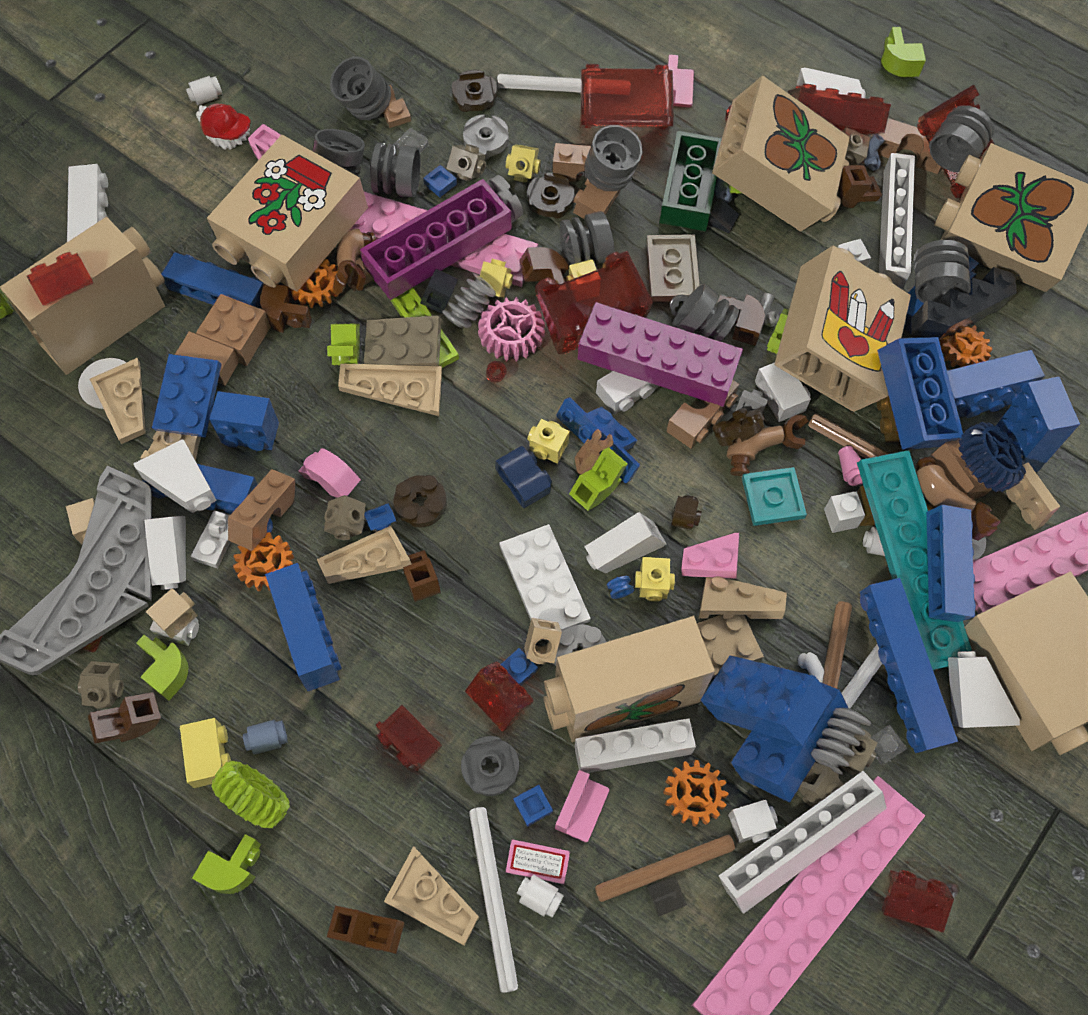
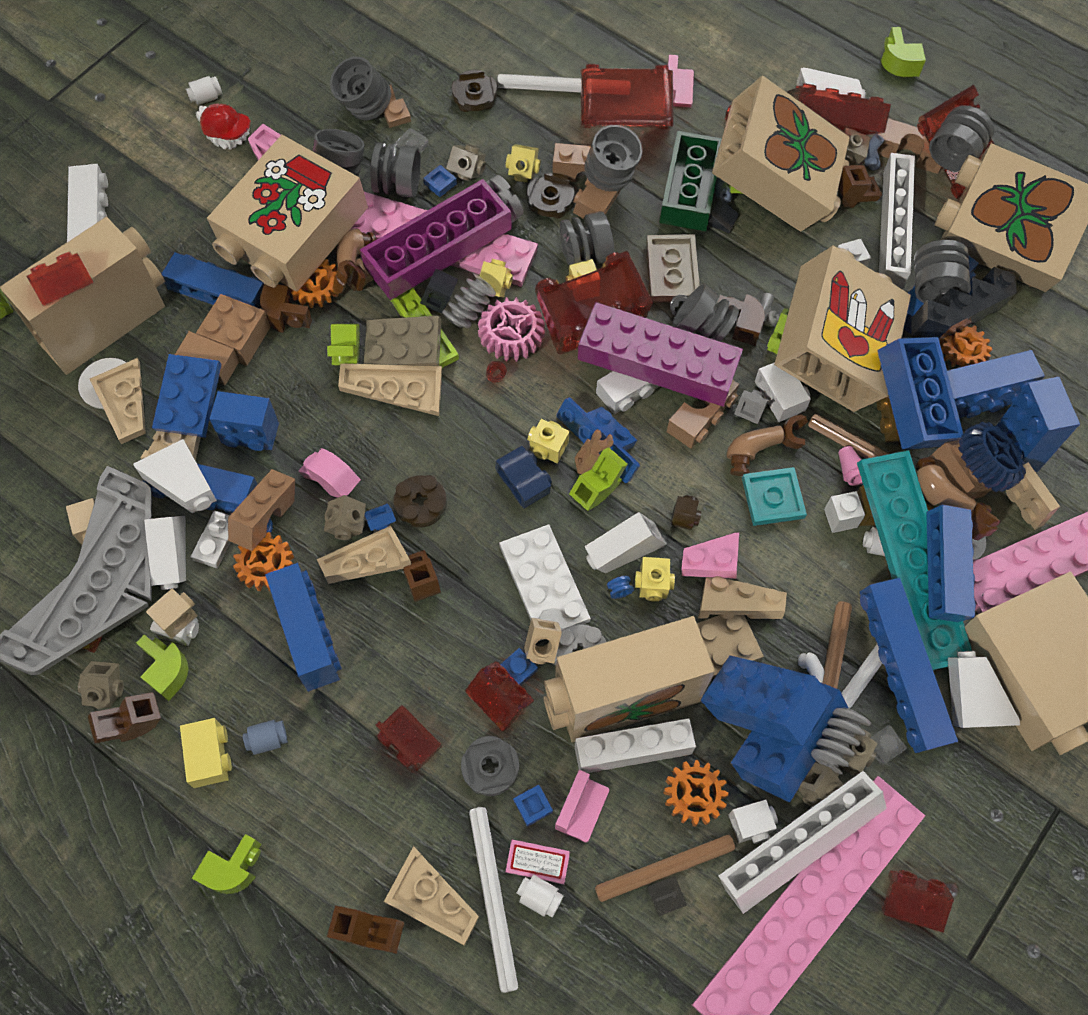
(250, 794): lime gear -> none
(494, 126): light grey plate -> none
(543, 263): reddish brown brick -> none
(742, 425): dark brown plate -> none

